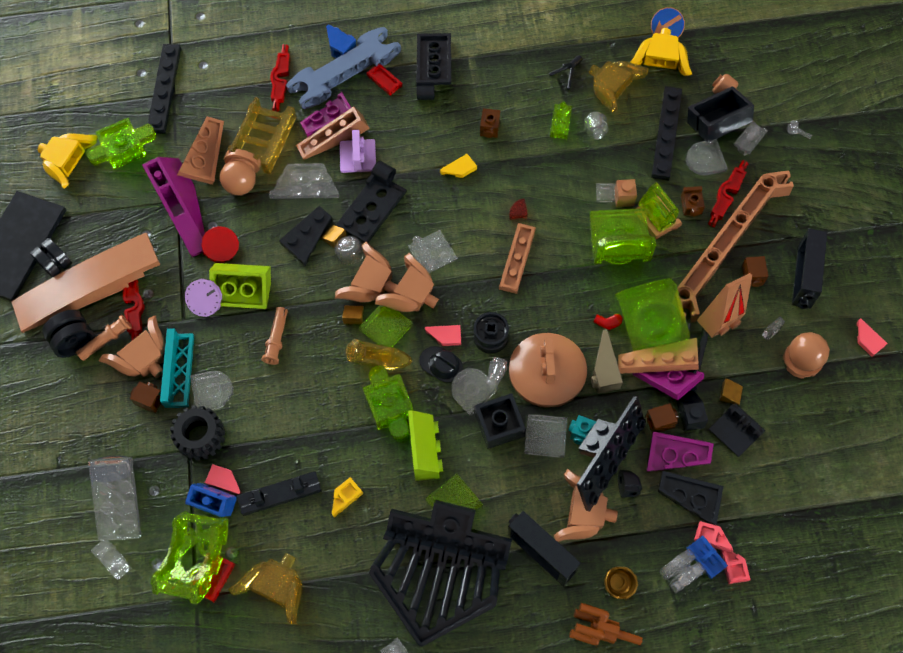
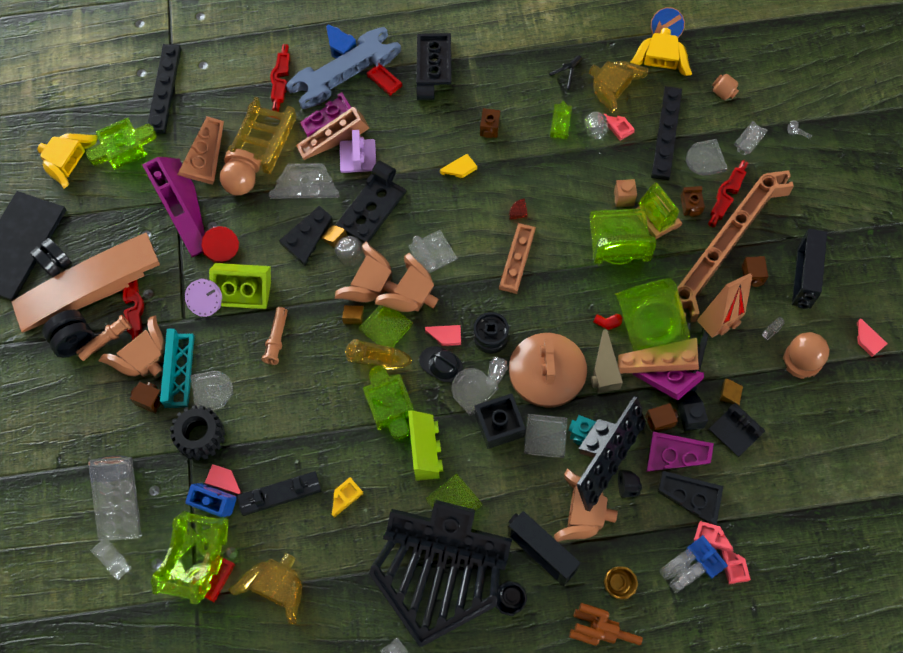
(511, 598): none -> black hair
(605, 192): clear tile -> none
(619, 126): none -> coral tile
(720, 114): black piece -> none

